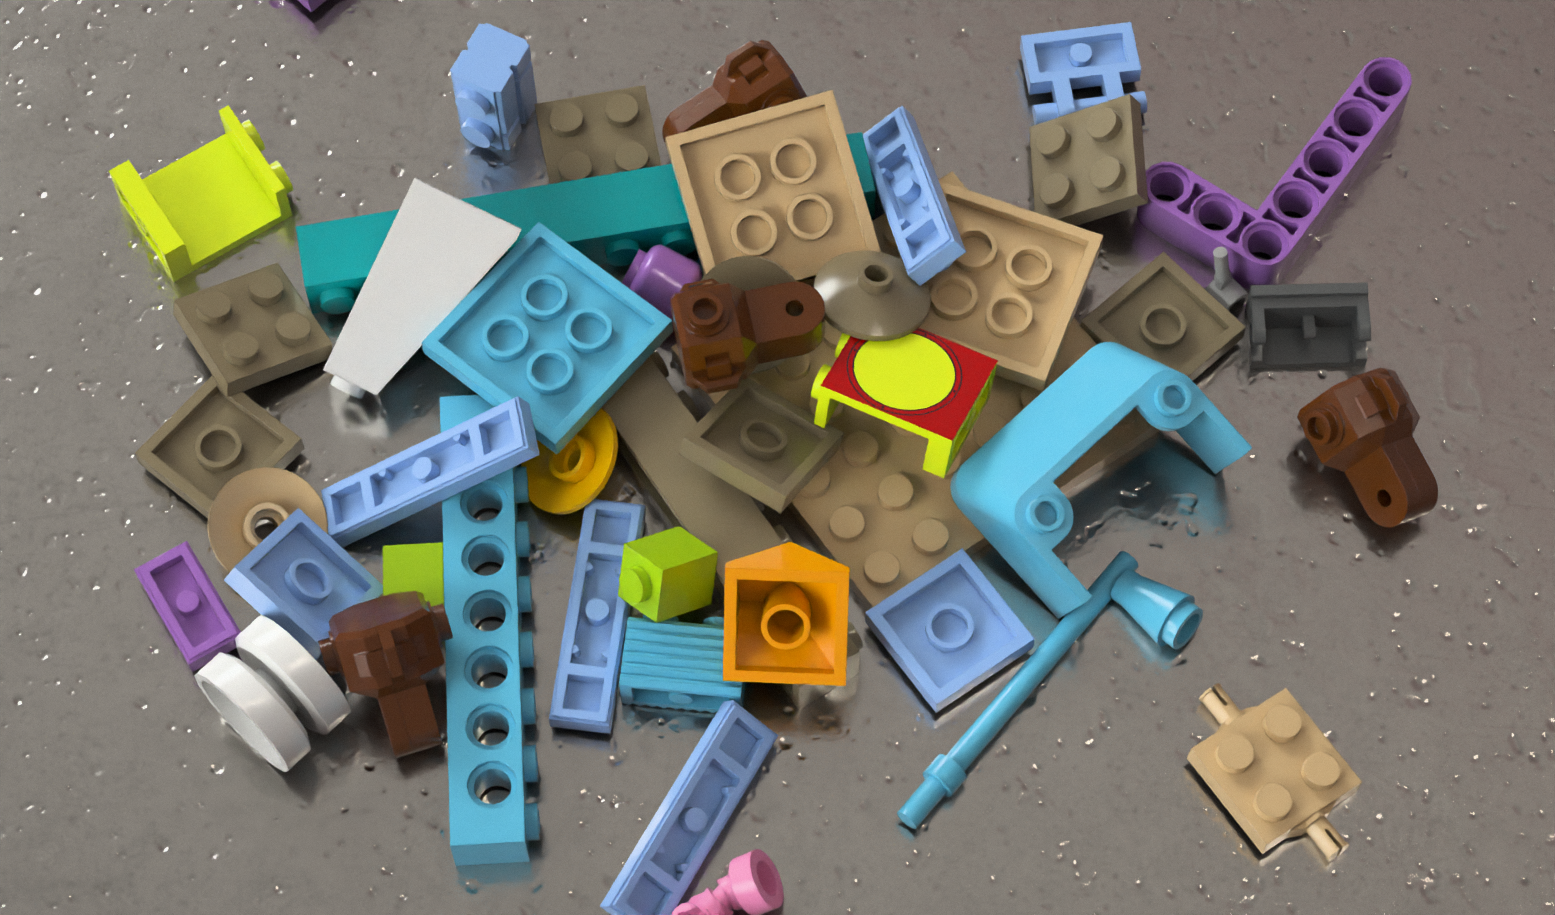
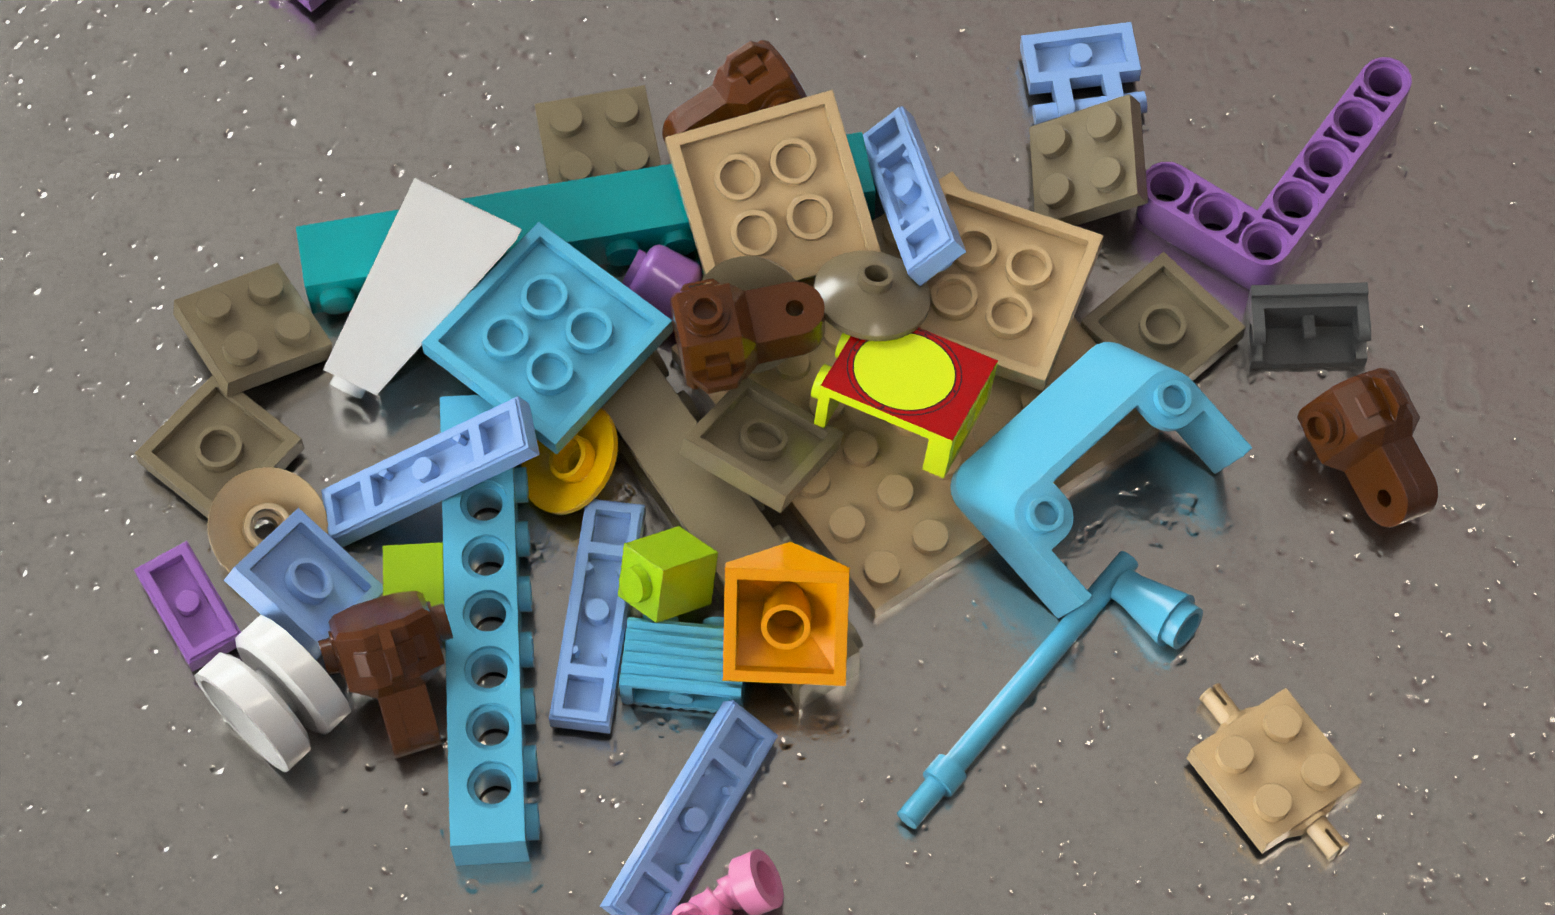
(206, 198): neon yellow panel -> none
(494, 87): light blue brick -> none
(949, 630): light blue plate -> none
(1224, 286): light grey hand -> none

